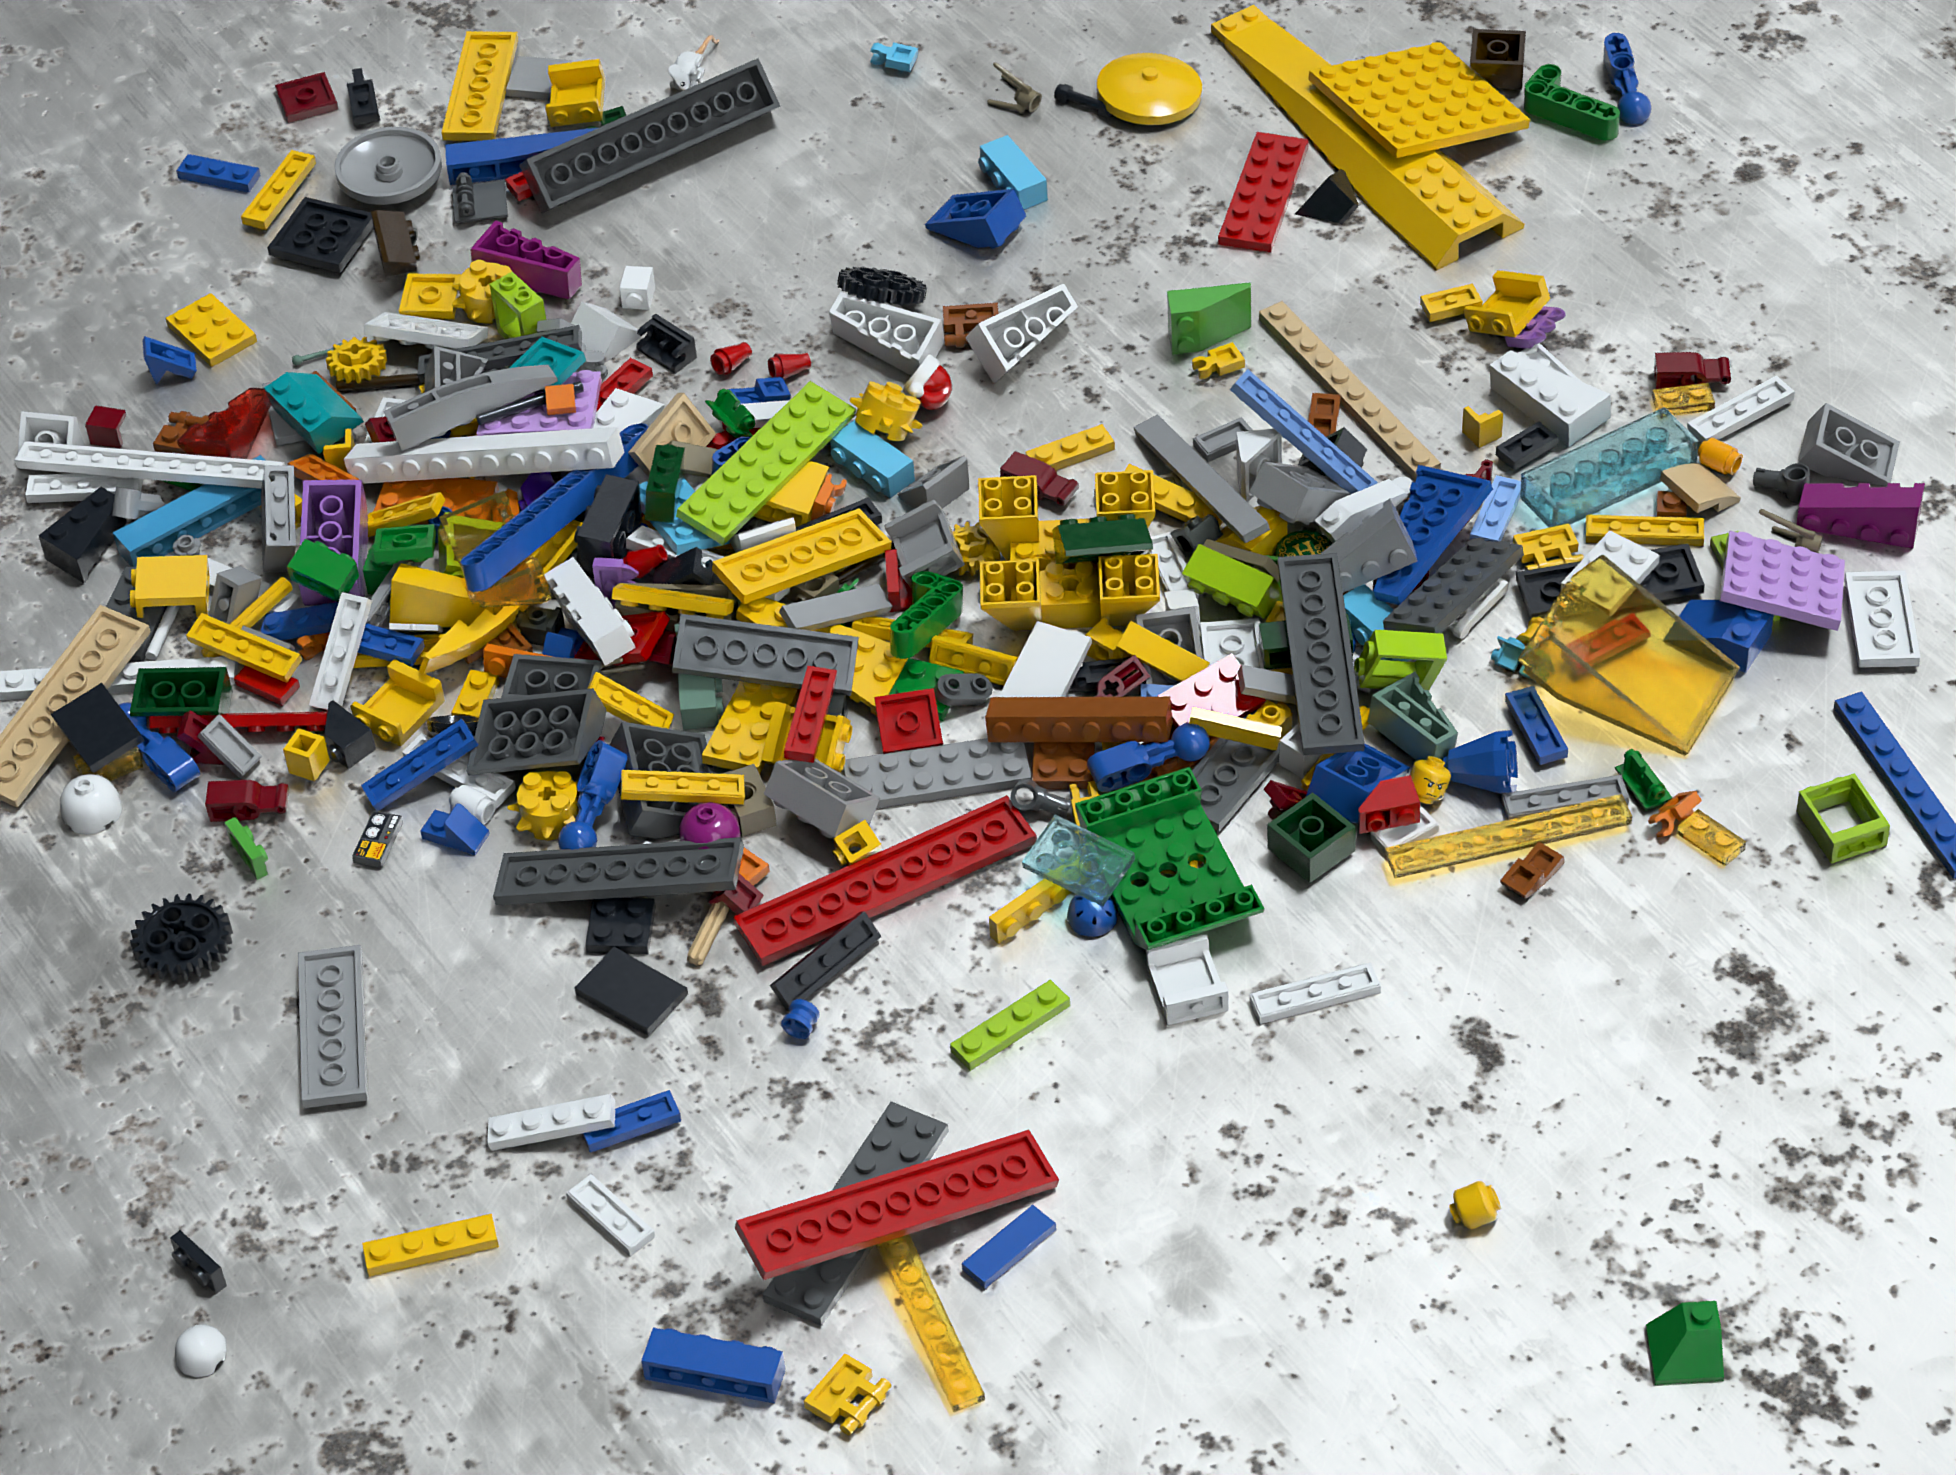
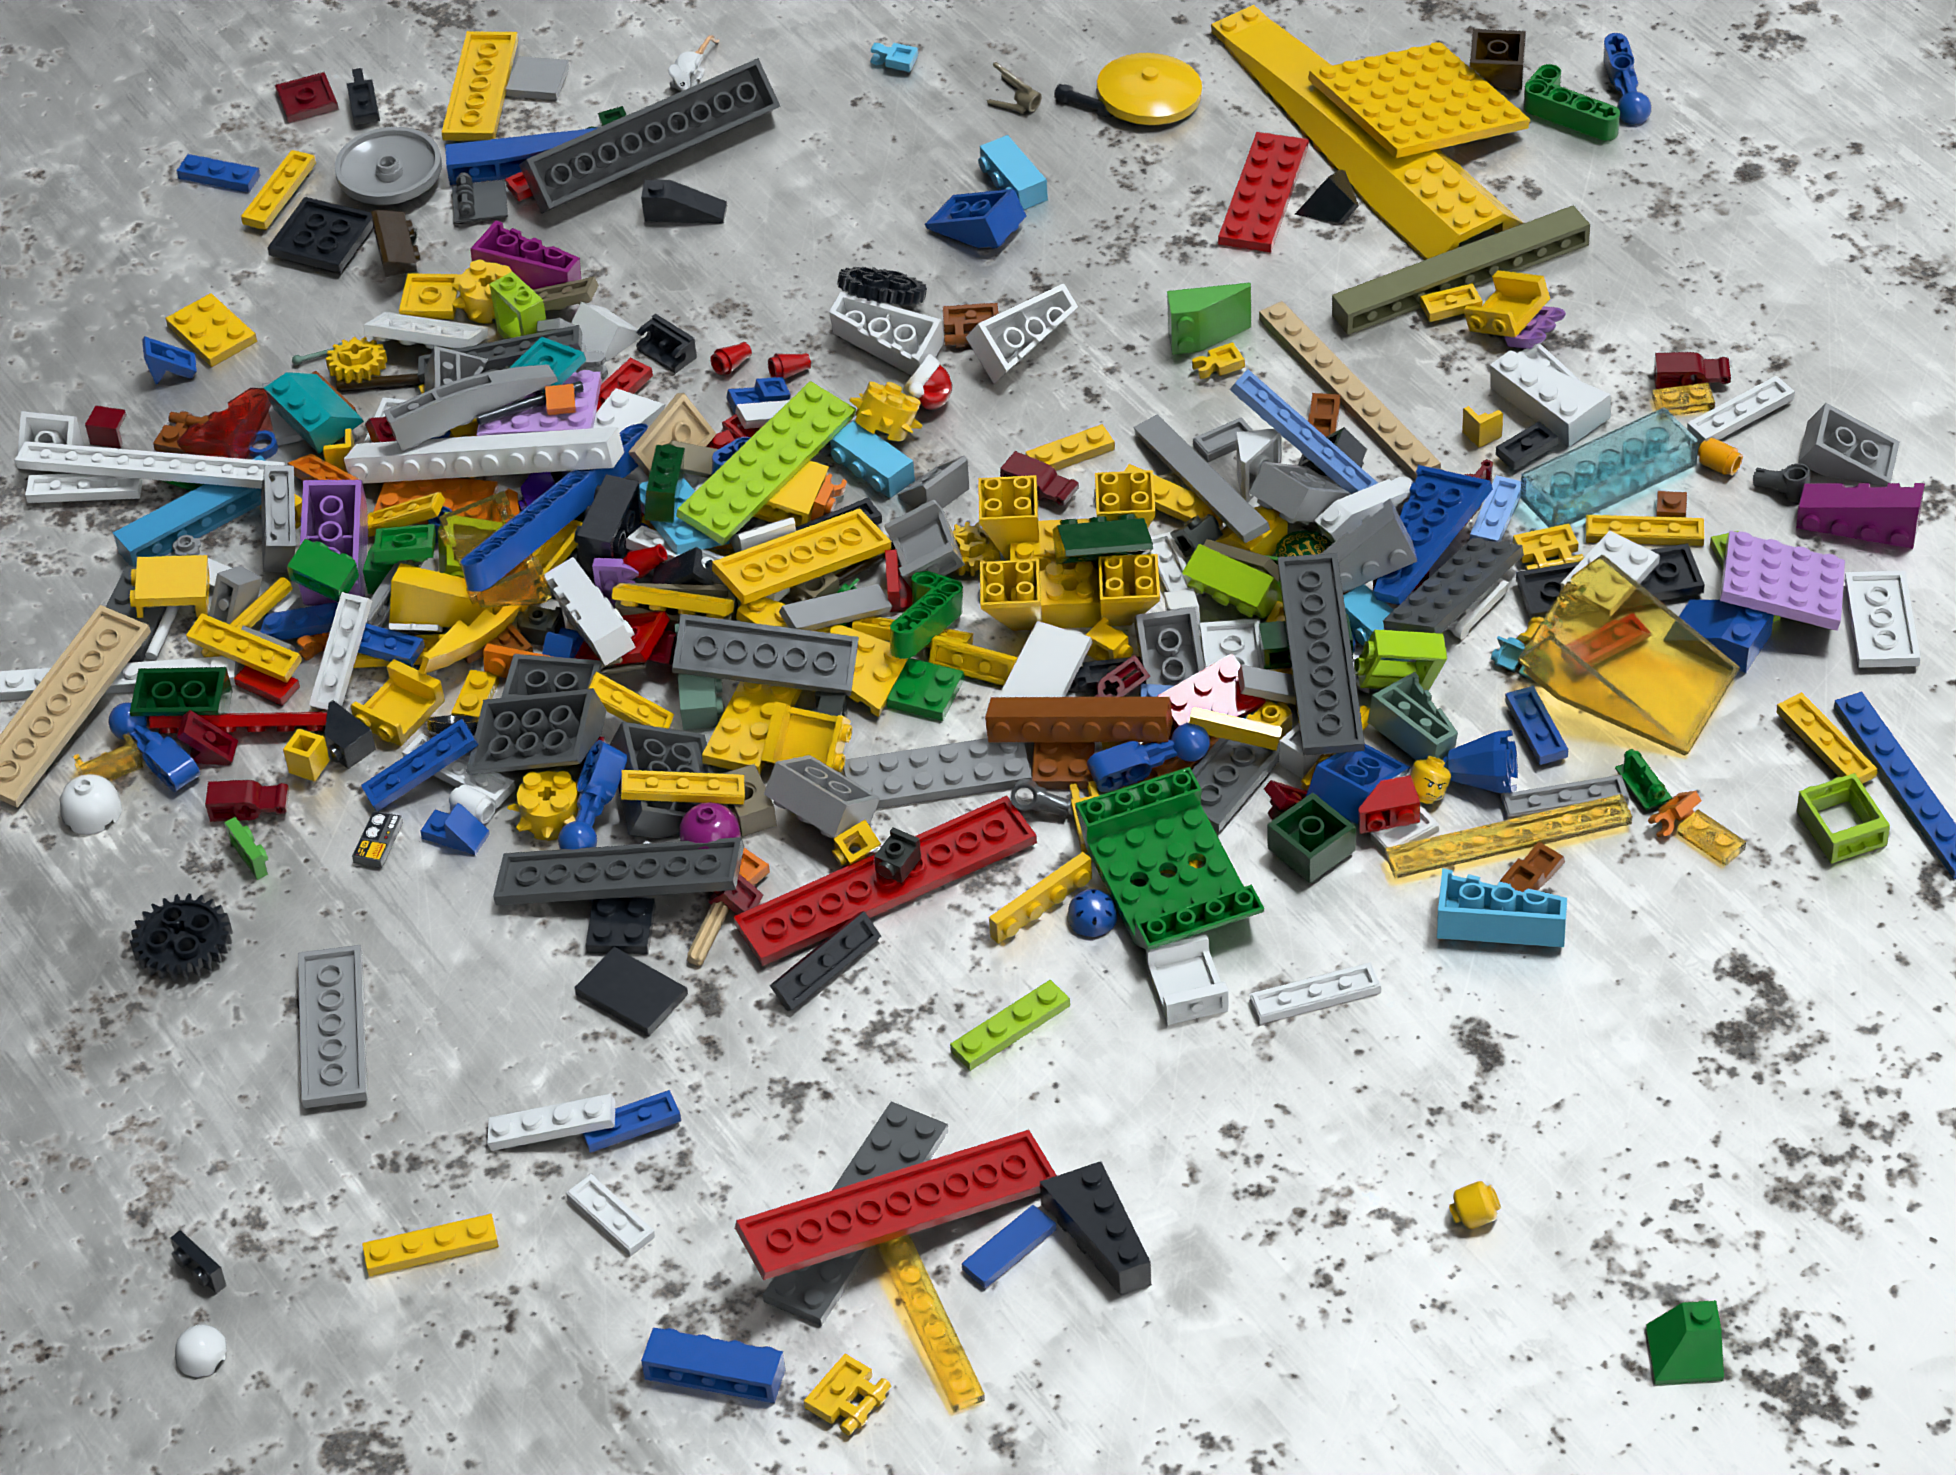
(82, 535): black wedge -> none
(97, 727): black tile -> none
(134, 503): light grey piece -> none
(229, 746): light grey tile -> none
(266, 452): none -> blue piece
(568, 293): none -> dark tan plate
(576, 93): yellow panel -> none
(637, 287): white brick -> none
(679, 203): none -> black slope
(738, 421): green hinge -> none
(800, 1019): blue wheel -> none
(810, 714): red plate -> none
(897, 855): none -> pearl dark grey brick
(908, 720): red plate -> none
(968, 689): dark grey plate -> none
(1078, 860): clear light blue plate -> none
(1097, 1220): none -> black wedge
(1160, 653): yellow tile -> none
(1472, 263): none -> olive brick
(1498, 913): none -> medium azure wedge
(1699, 487): tan slope -> none
(1805, 538): dark tan plant -> none
(1825, 738): none -> yellow plate

